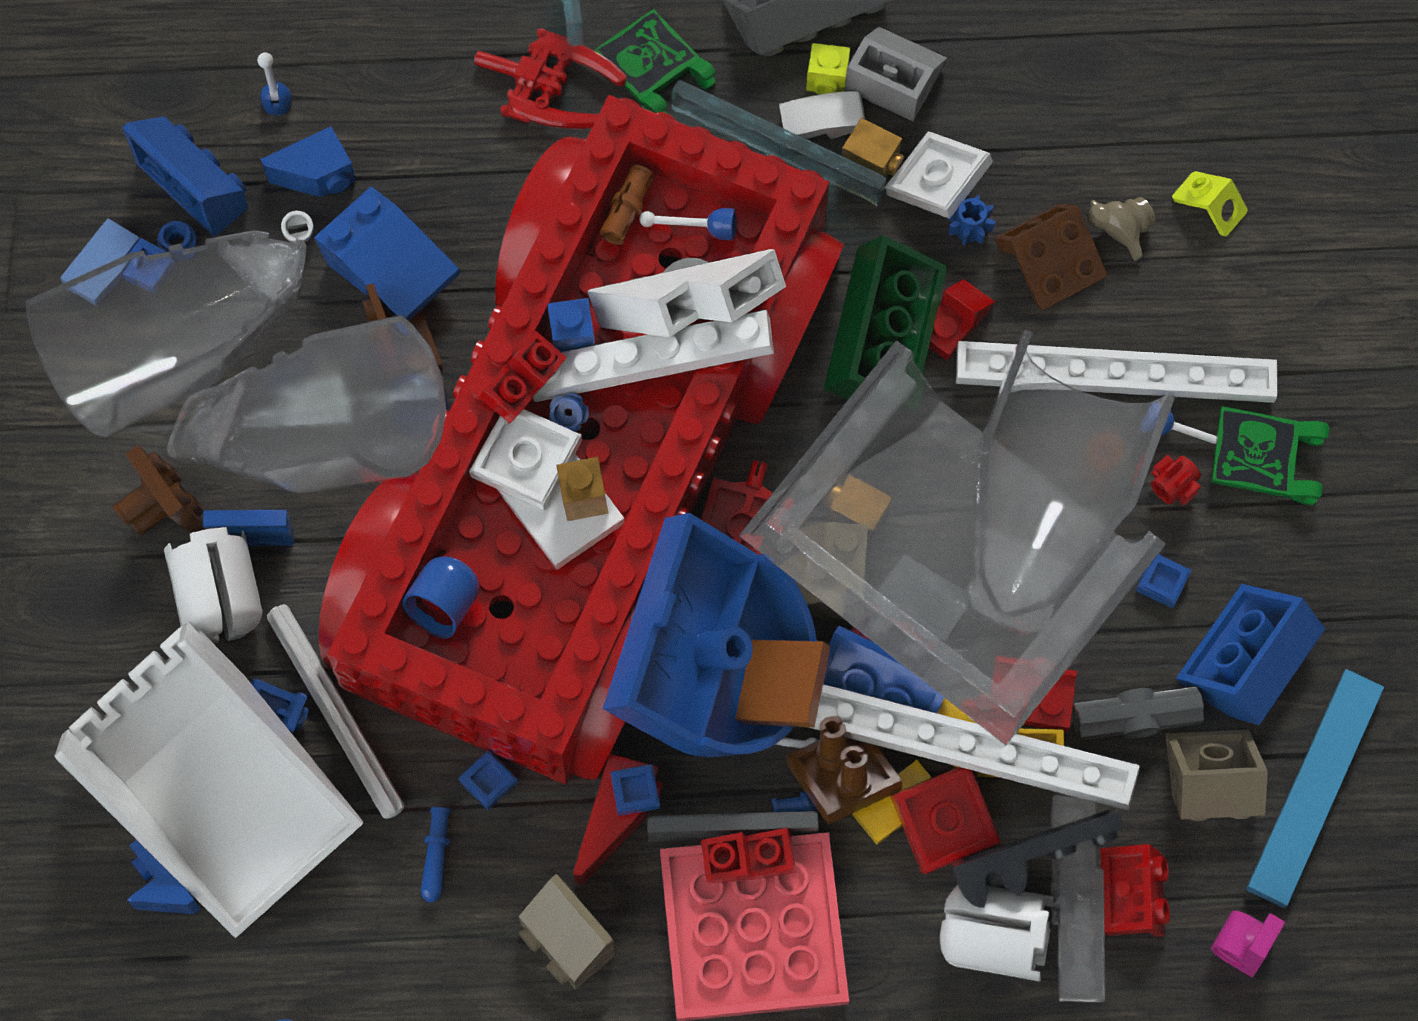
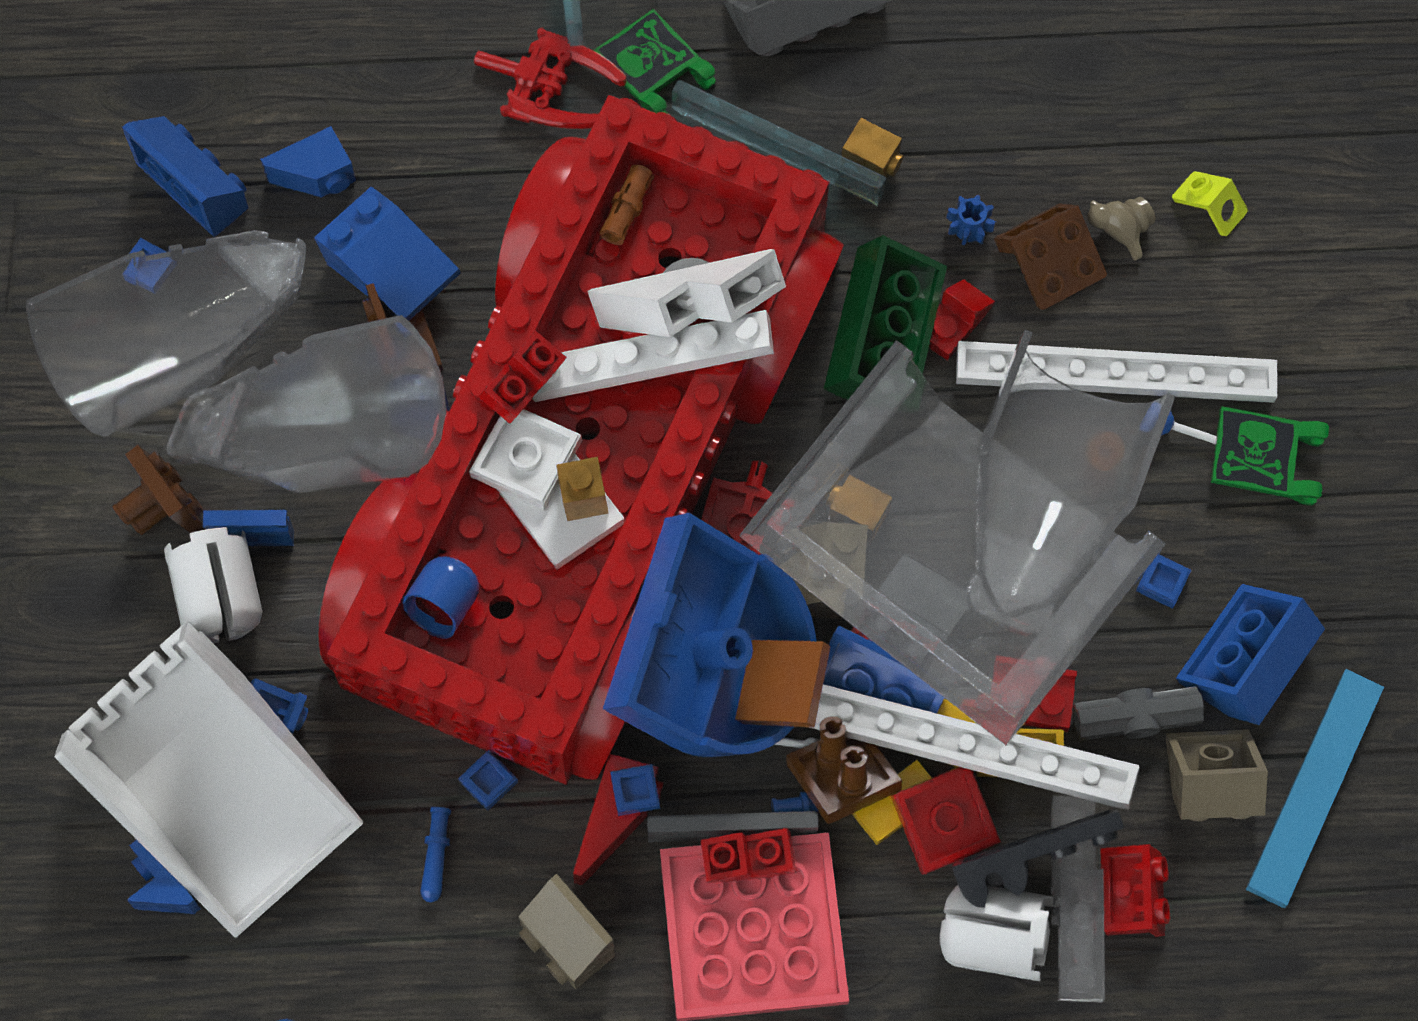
(104, 247): medium blue tile -> none
(175, 230): blue plate -> none
(273, 90): blue hinge -> none
(296, 220): white hinge -> none
(335, 712): white axle -> none
(569, 401): blue plate -> none
(571, 324): blue brick -> none
(720, 223): hinge -> none
(824, 113): white slope -> none
(827, 69): neon yellow bracket -> none
(893, 72): light grey slope -> none
(939, 174): white tile -> none
(1175, 480): red gear -> none
(1246, 941): dark pink plate -> none

